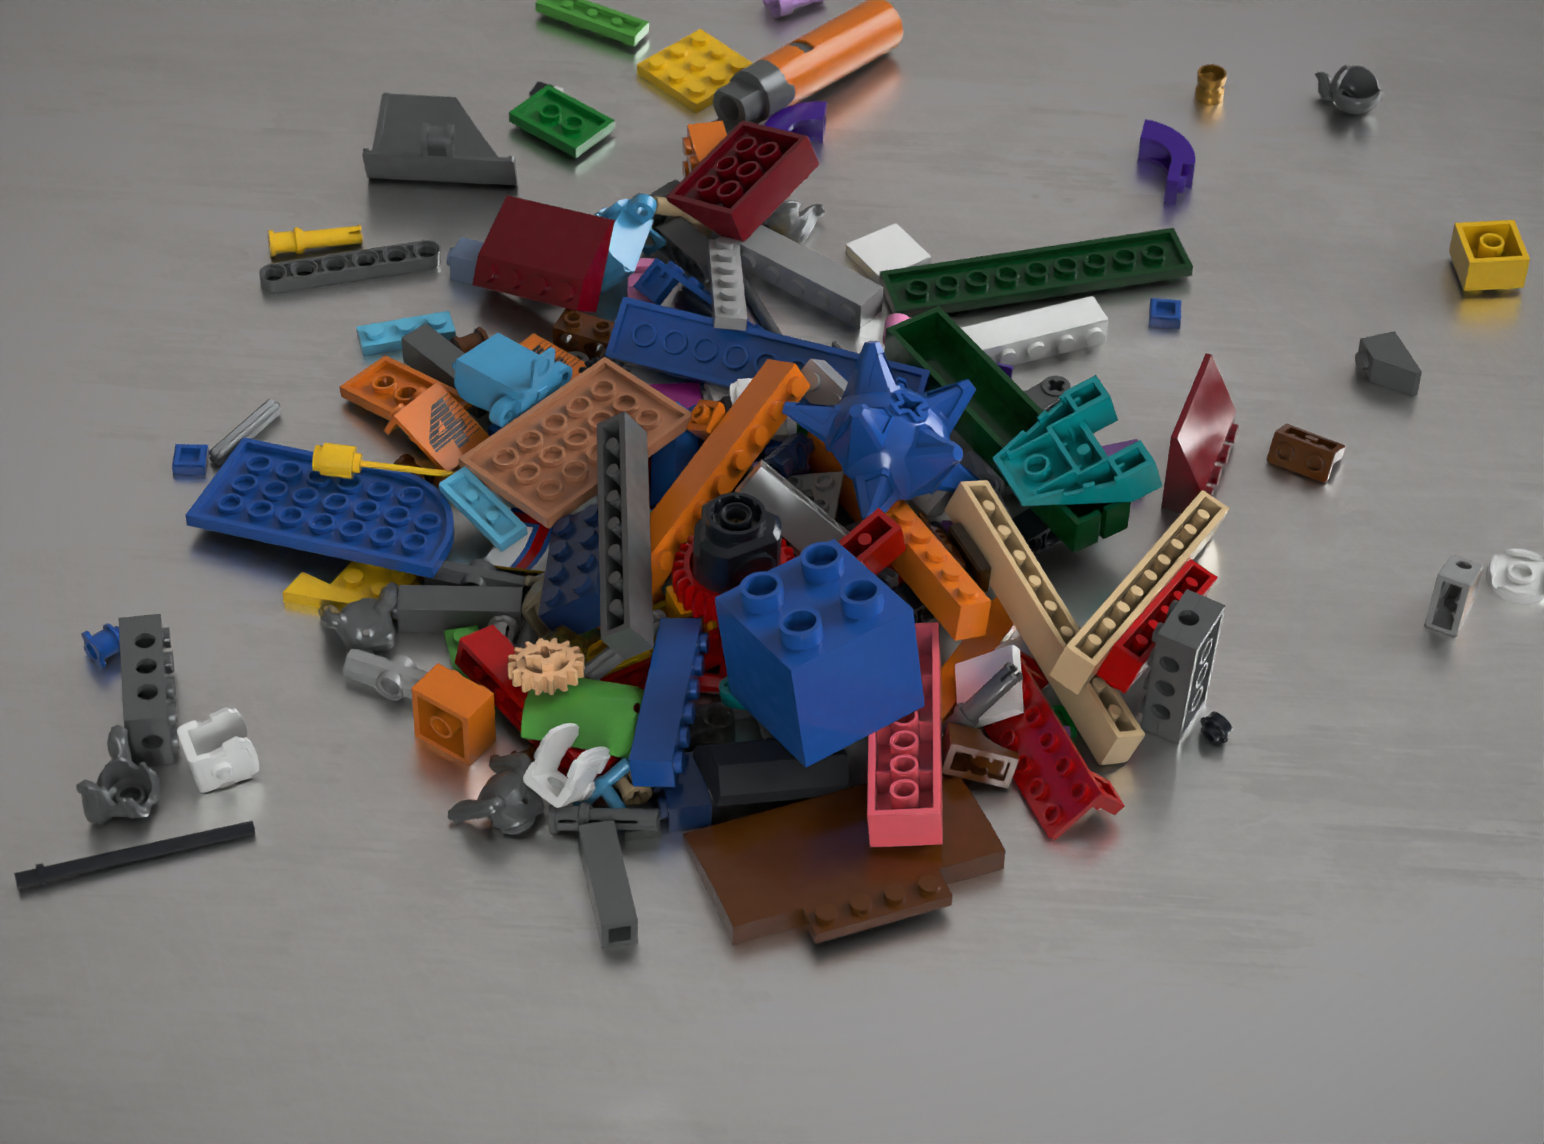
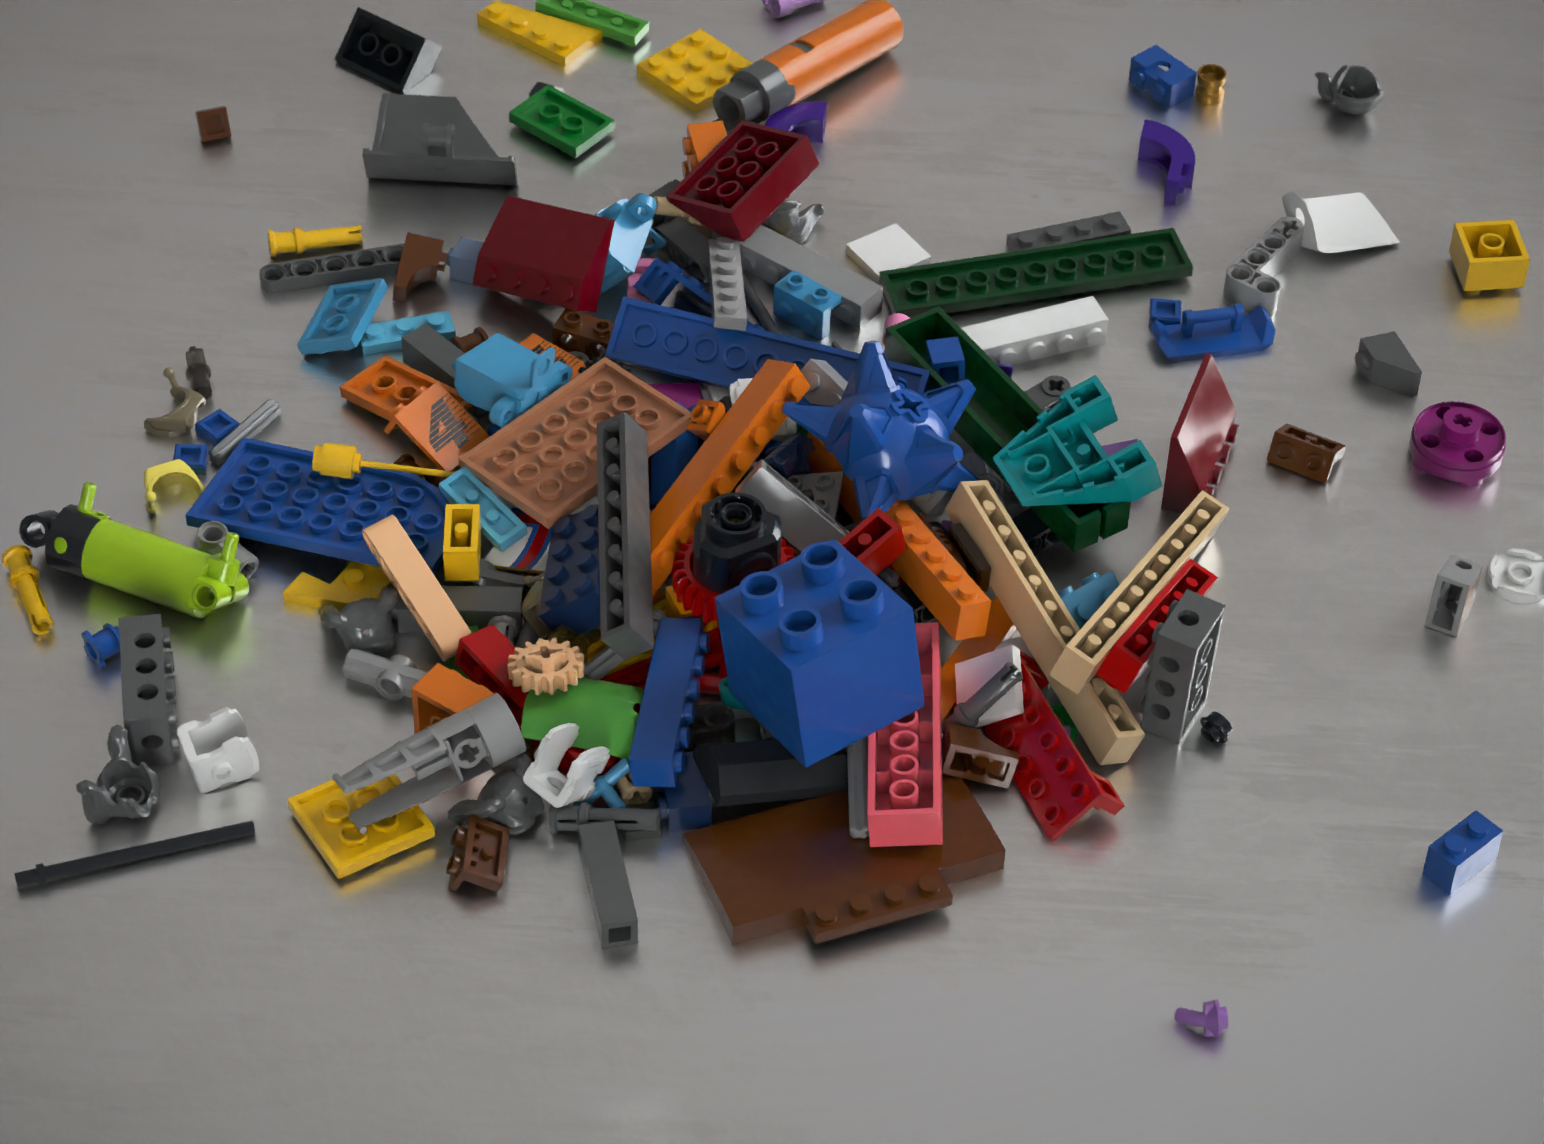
(25, 579): none -> yellow pin
(134, 560): none -> lime piece
(167, 474): none -> light yellow helmet
(180, 419): none -> dark tan helmet
(198, 372): none -> clear smoke axle
(211, 540): none -> light grey piece
(213, 123): none -> reddish brown tile
(215, 426): none -> blue tile
(326, 821): none -> yellow plate
(342, 316): none -> dark azure plate
(387, 51): none -> black slope
(416, 585): none -> light nougat beam
(419, 263): none -> reddish brown arch
(440, 758): none -> light grey piece
(462, 542): none -> yellow brick
(478, 854): none -> reddish brown bracket
(544, 34): none -> yellow wing
(805, 303): none -> dark azure bracket
(857, 788): none -> light grey axle
(946, 359): none -> blue brick
(1069, 232): none -> dark grey plate
(1087, 599): none -> dark azure bracket
(1165, 86): none -> blue brick
(1212, 1019): none -> medium lavender plate
(1215, 332): none -> blue piece
(1252, 274): none -> light grey beam
(1339, 222): none -> white piece
(1457, 442): none -> magenta piece
(1462, 852): none -> blue brick

